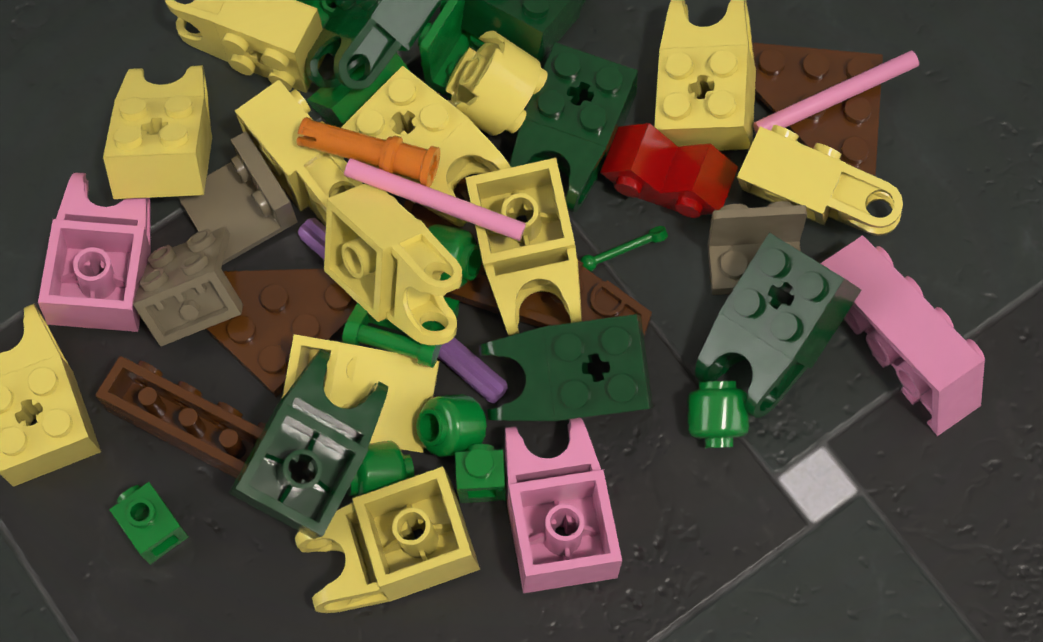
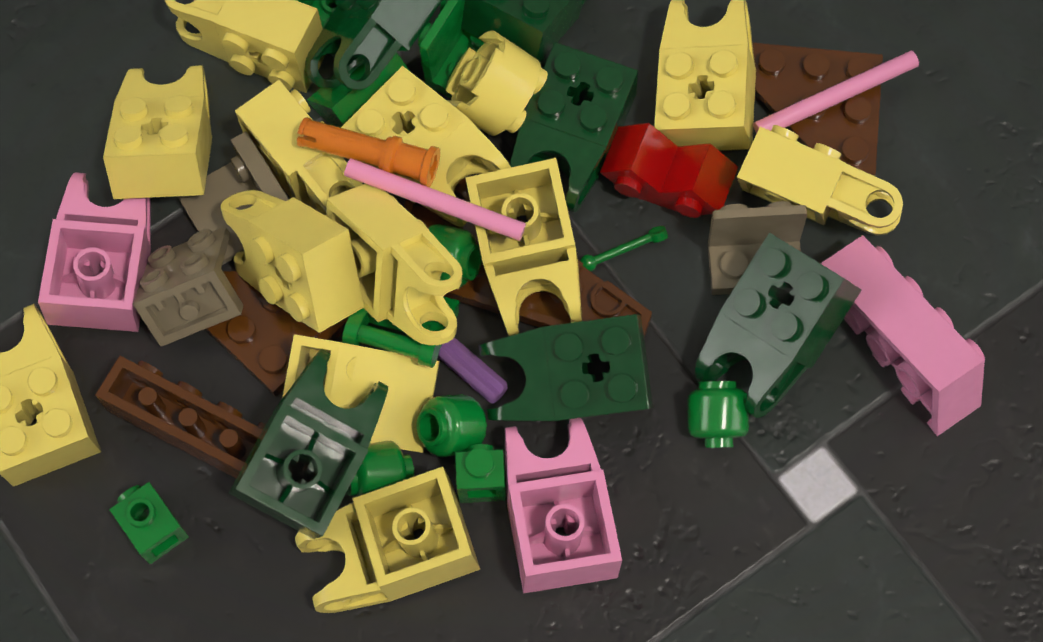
(295, 257): none -> light yellow brick

